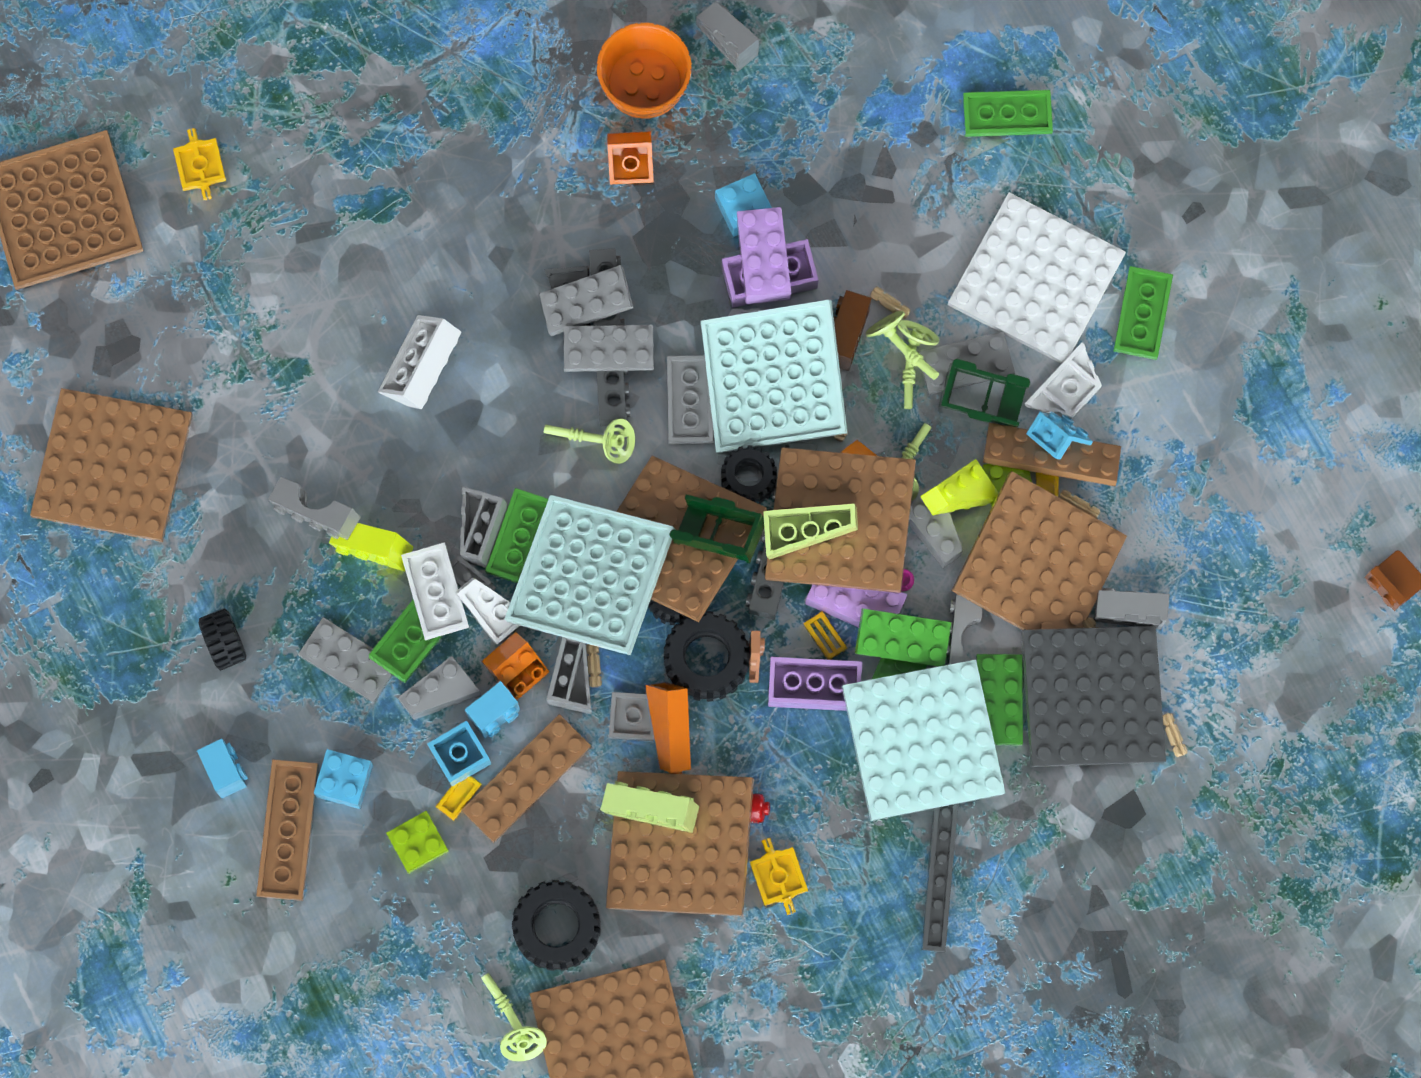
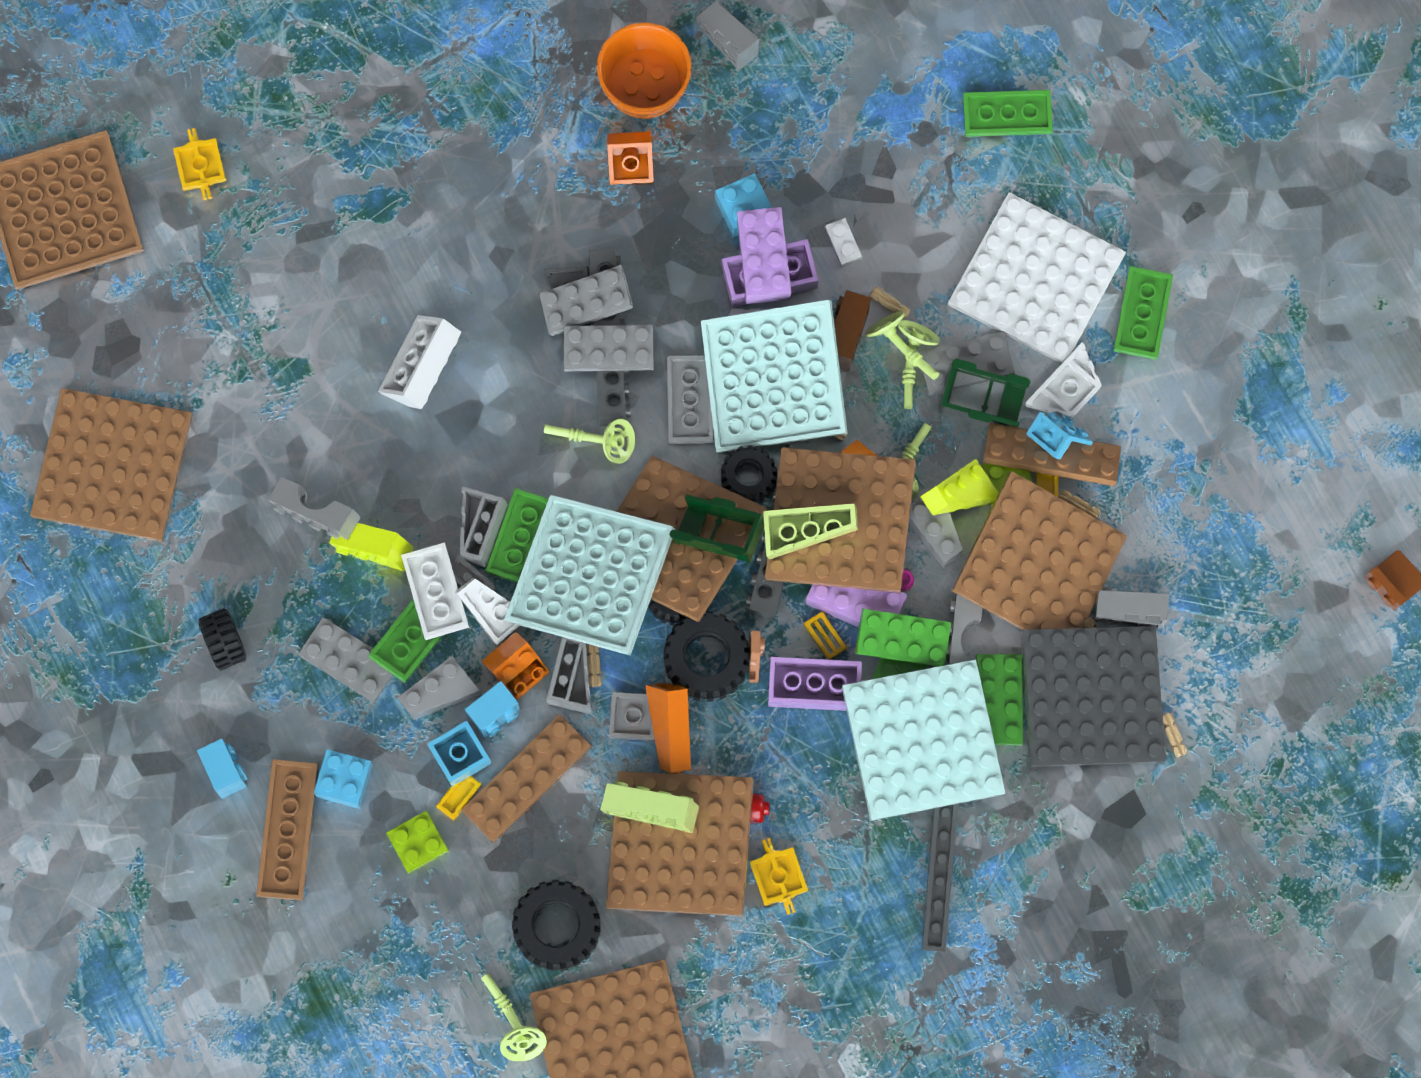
(843, 242): none -> white plate

